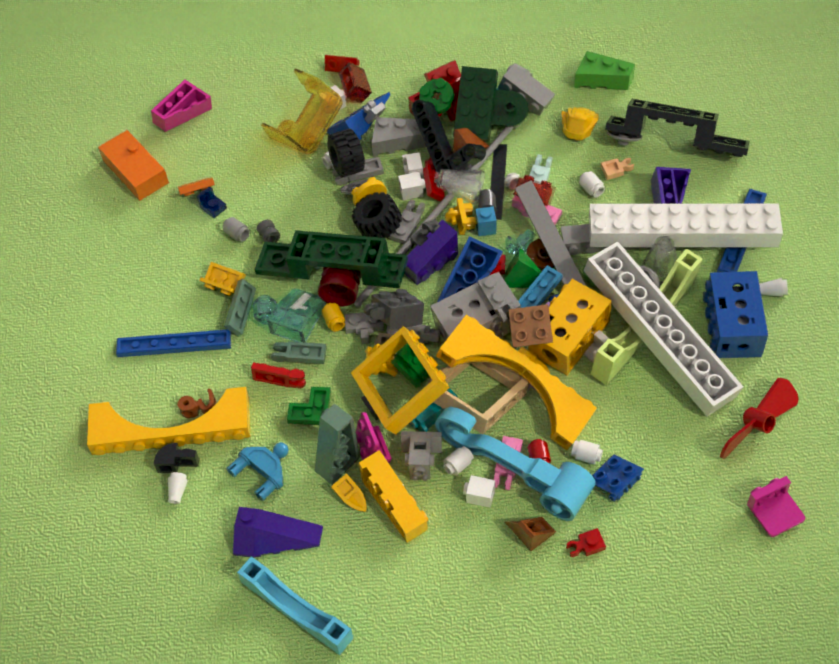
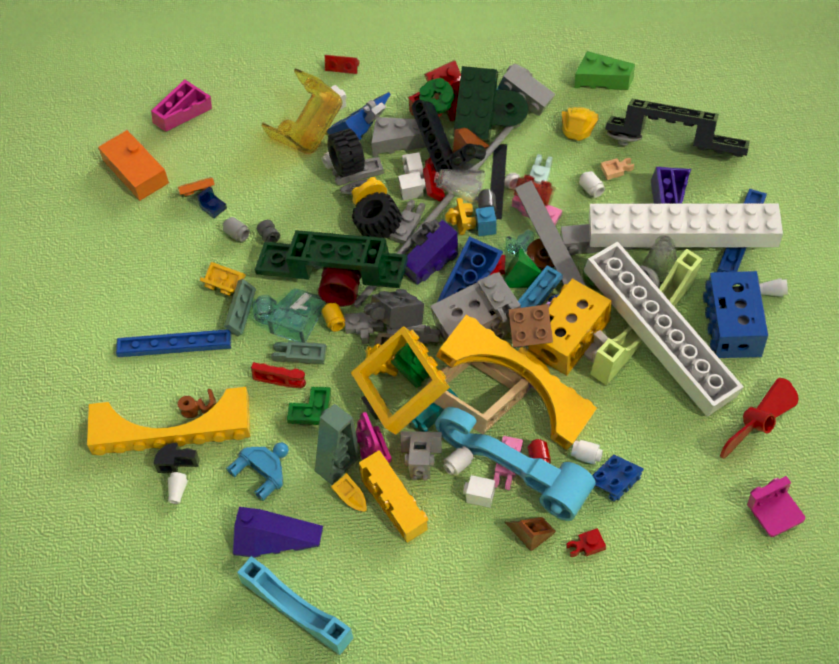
(355, 83): clear red brick -> none

